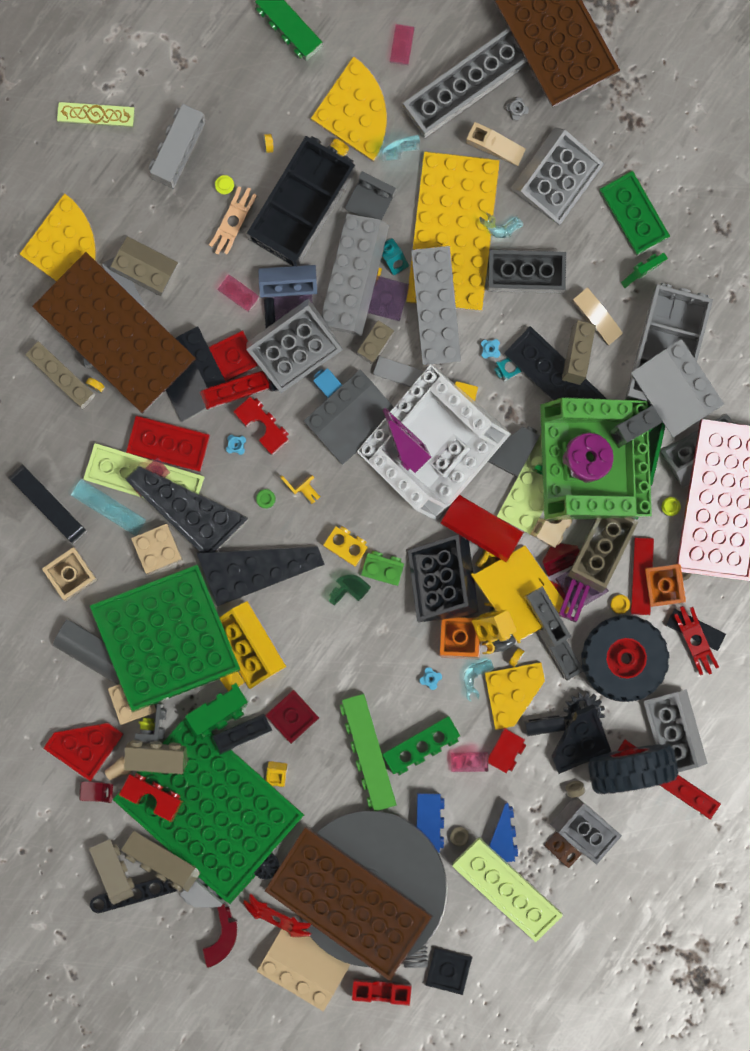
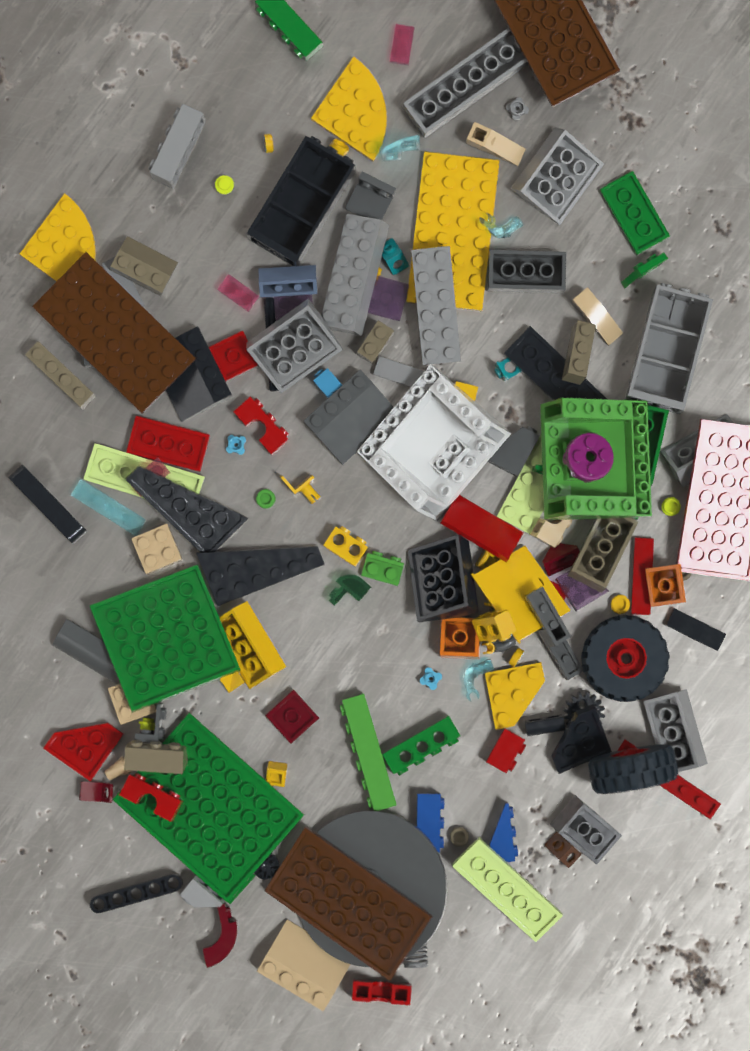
(69, 574): tan brick -> none
(95, 385): yellow tile -> none
(96, 114): yellowish green tile -> none
(112, 871): dark tan brick -> none
(160, 861): dark tan brick -> none
(216, 713): green wedge -> none
(234, 389): red tile -> none
(235, 209): light nougat piece -> none
(242, 734): black tile -> none
(291, 925): red piece -> none
(410, 448): magenta slope -> none
(448, 971): black tile -> none
(469, 762): clear pink plate -> none
(486, 345): medium azure plate -> none
(575, 789): dark tan tile -> none
(579, 586): magenta tile -> none
(635, 426): dark grey bracket -> none
(677, 388): light grey slope -> none
(703, 648): red piece -> none

